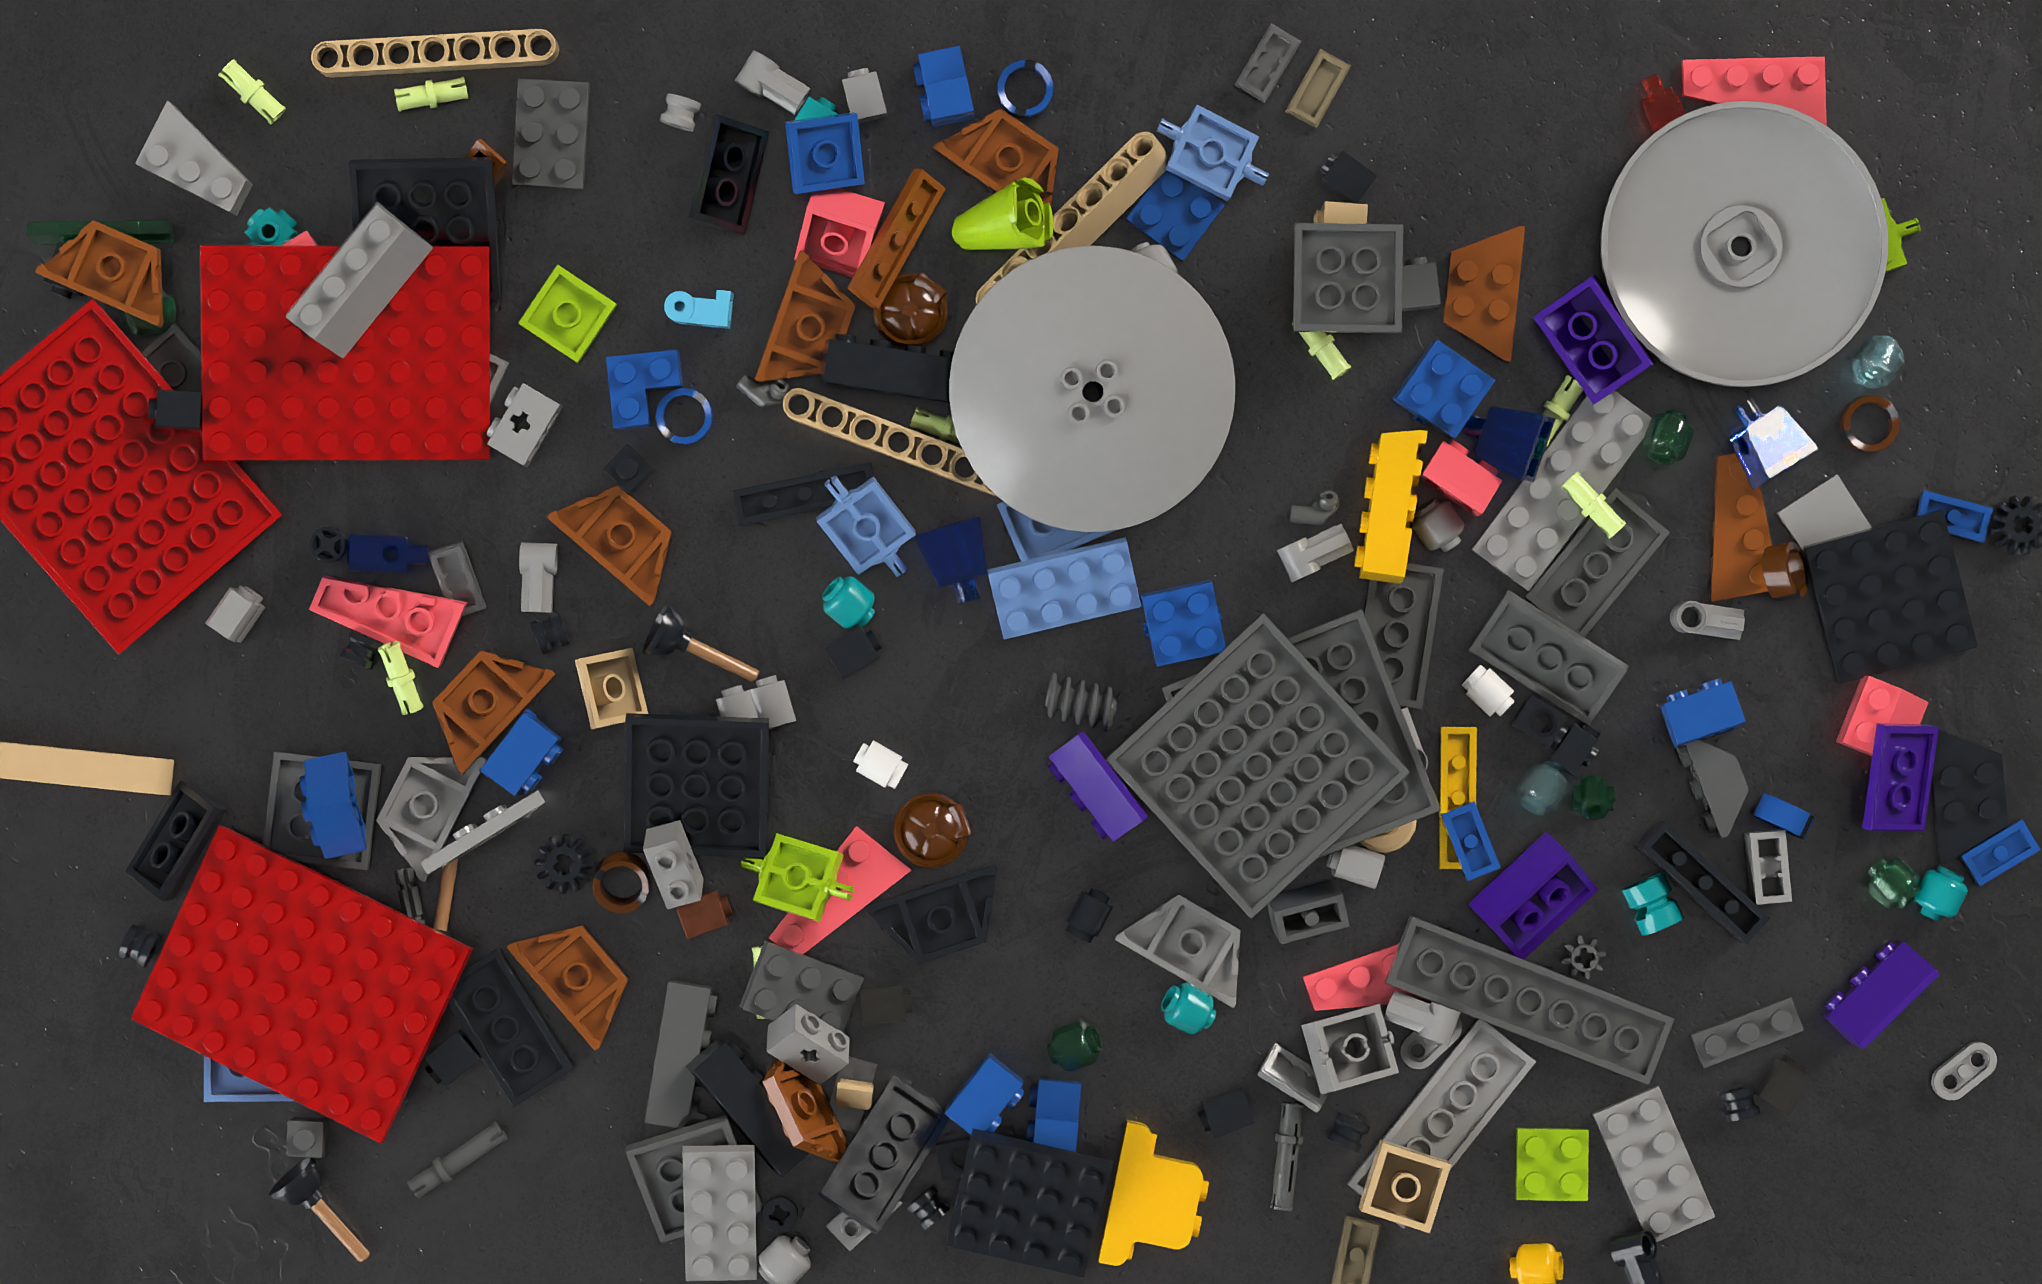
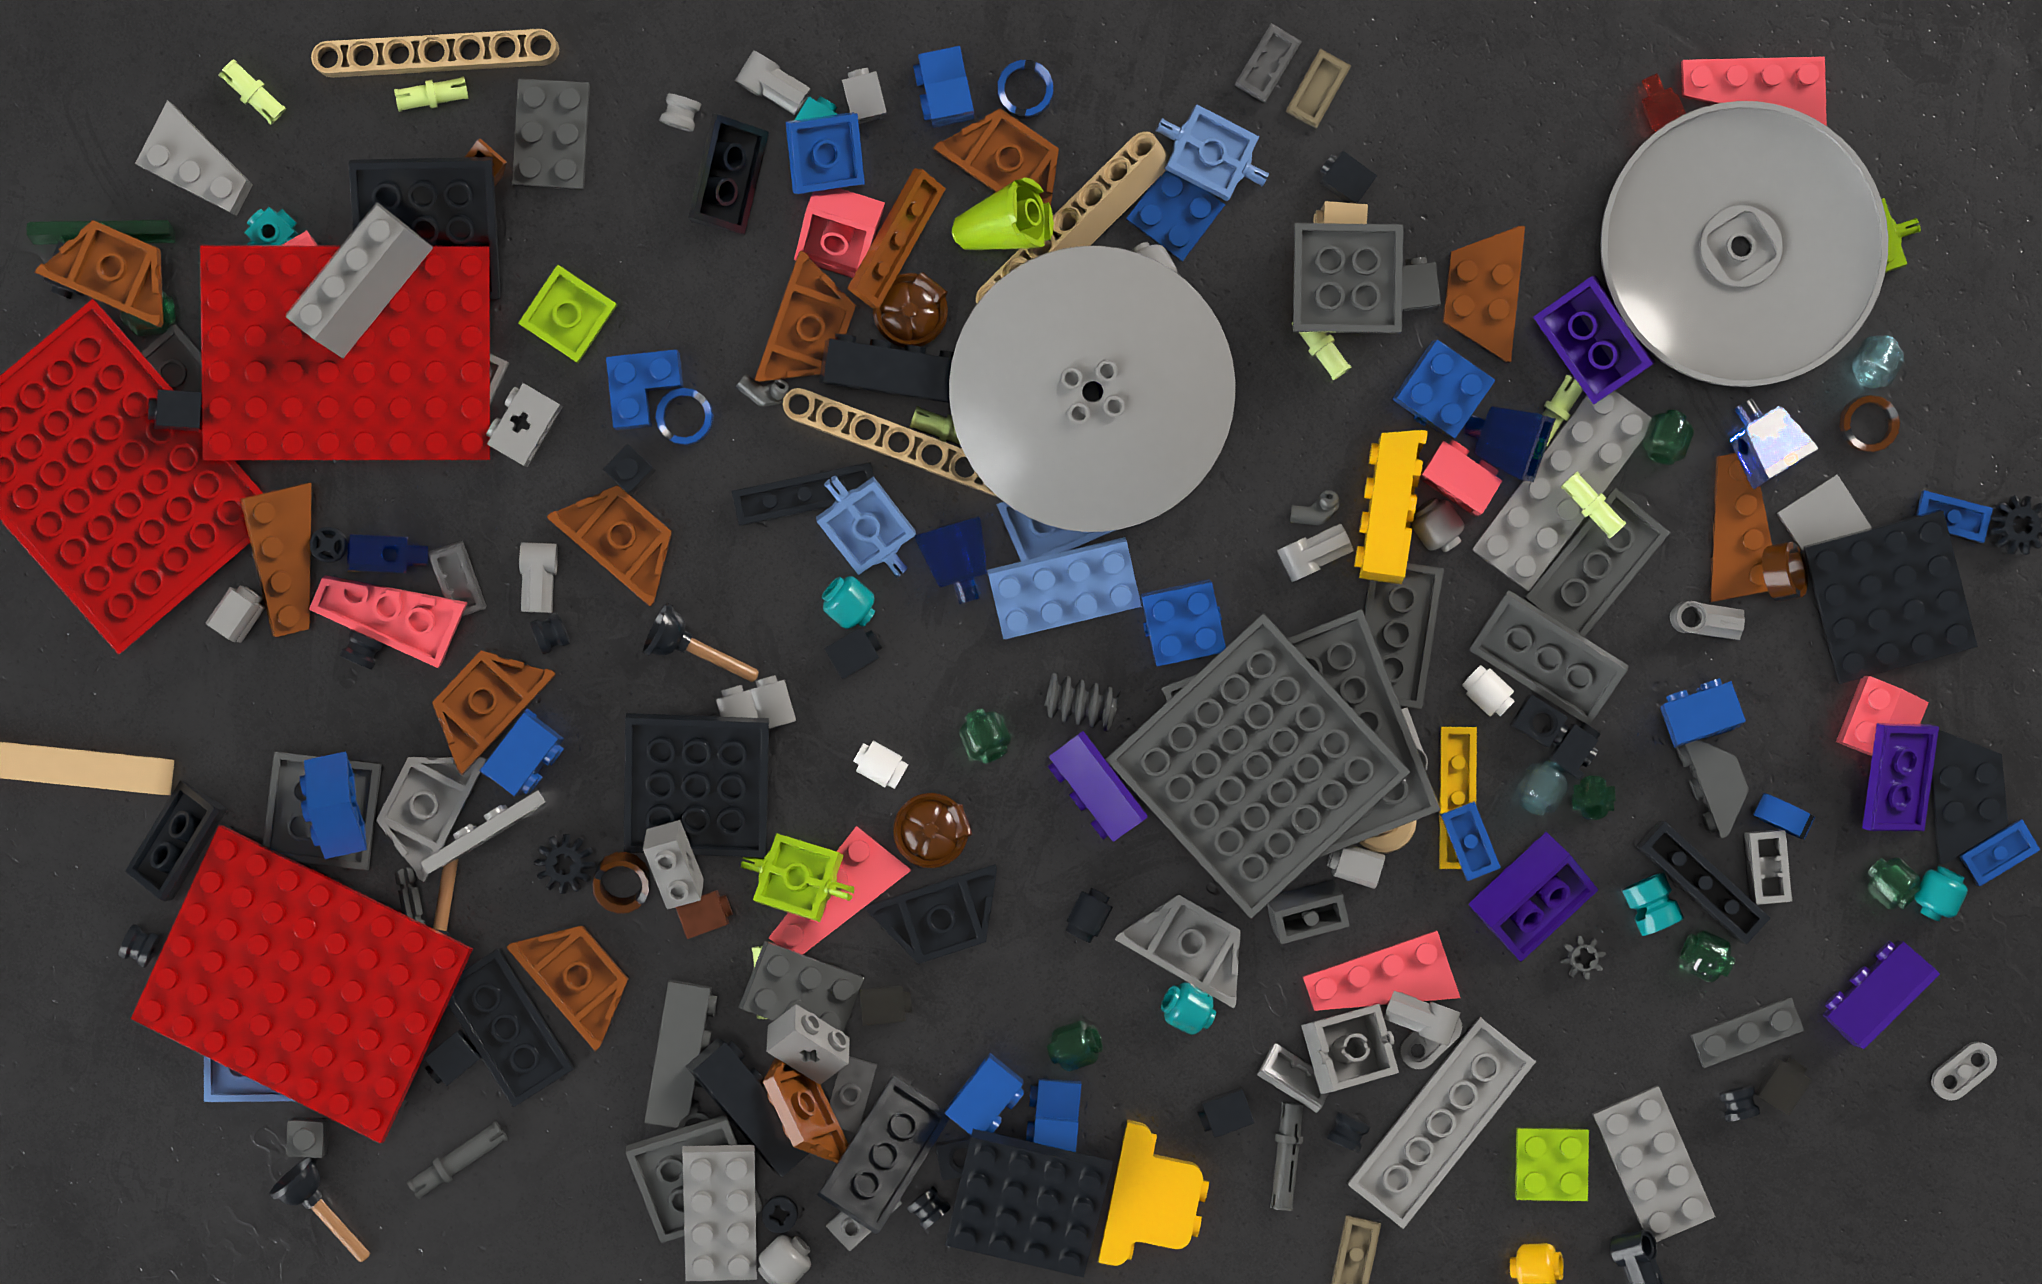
(280, 544): none -> dark orange wing
(400, 677): yellowish green pin -> none
(611, 687): tan slope -> none
(700, 311): medium azure leg -> none
(854, 1094): tan slope -> none
(985, 735): none -> clear green head
(1404, 1186): tan brick -> none
(1529, 1000): dark grey plate -> none
(1707, 956): none -> clear green head

